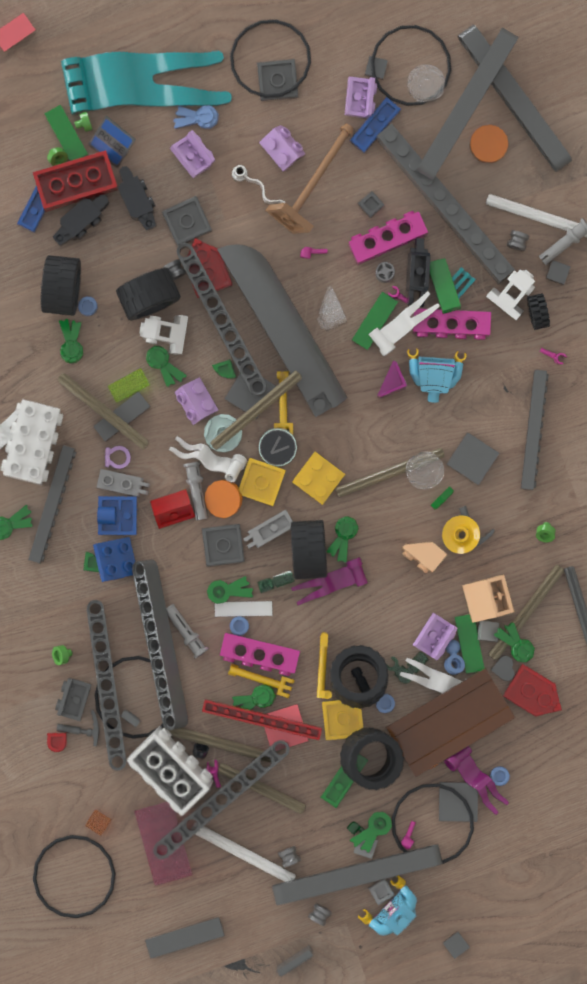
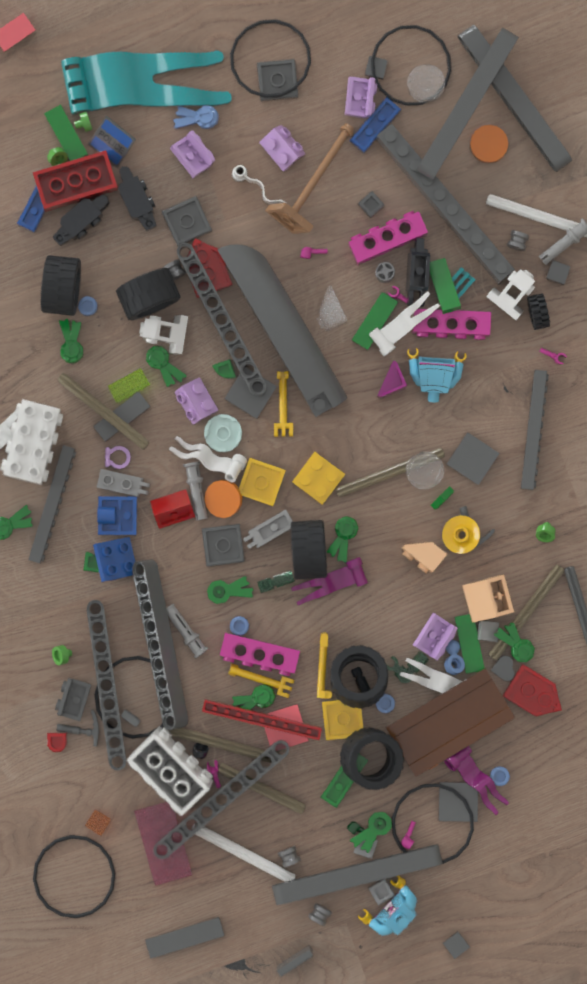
(256, 410): dark tan axle -> none
(260, 608): white sticker -> none
(277, 446): black tile -> none

